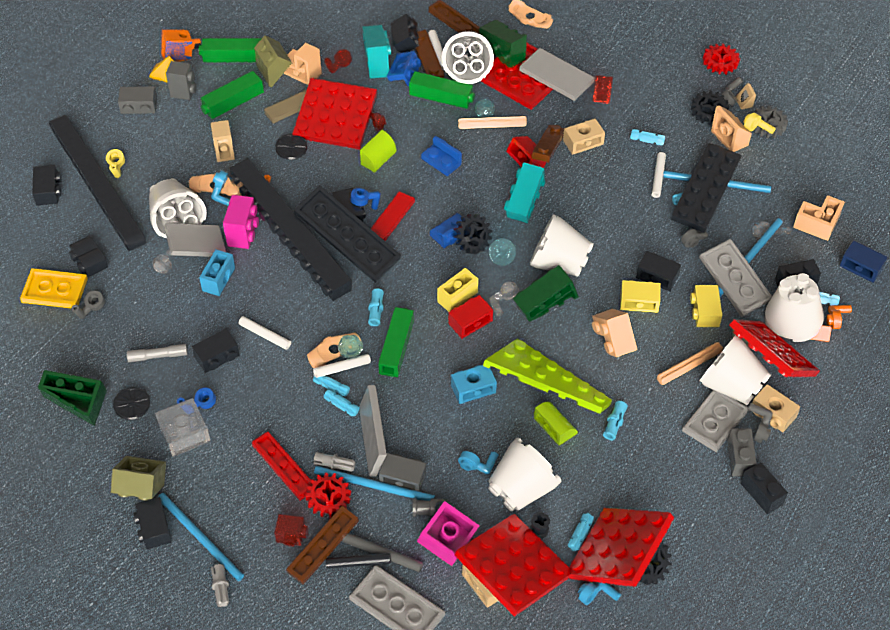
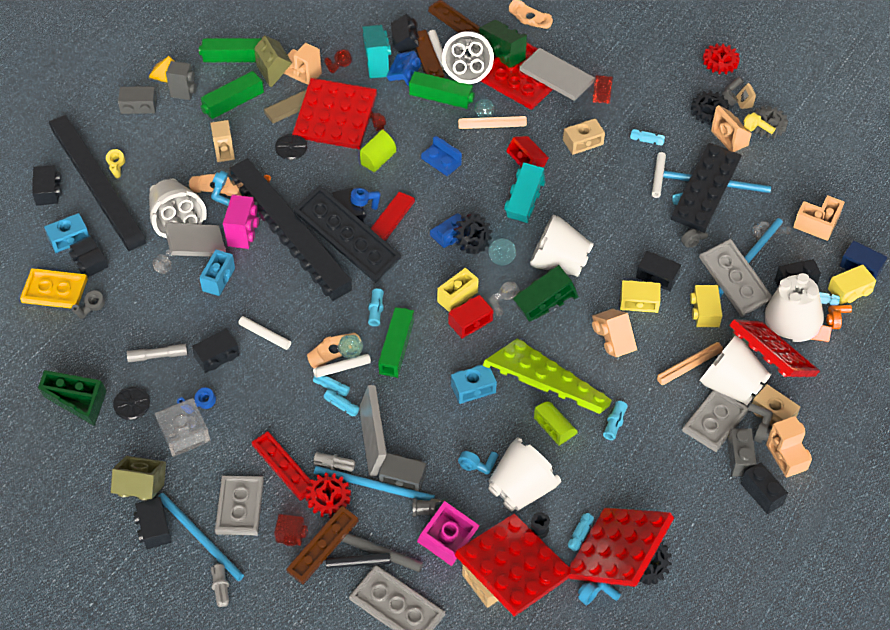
(66, 232): none -> dark azure brick
(178, 45): orange torso -> none
(239, 505): none -> light grey tile
(548, 143): reddish brown plate -> none
(787, 446): none -> light nougat brick
(852, 284): none -> light yellow brick

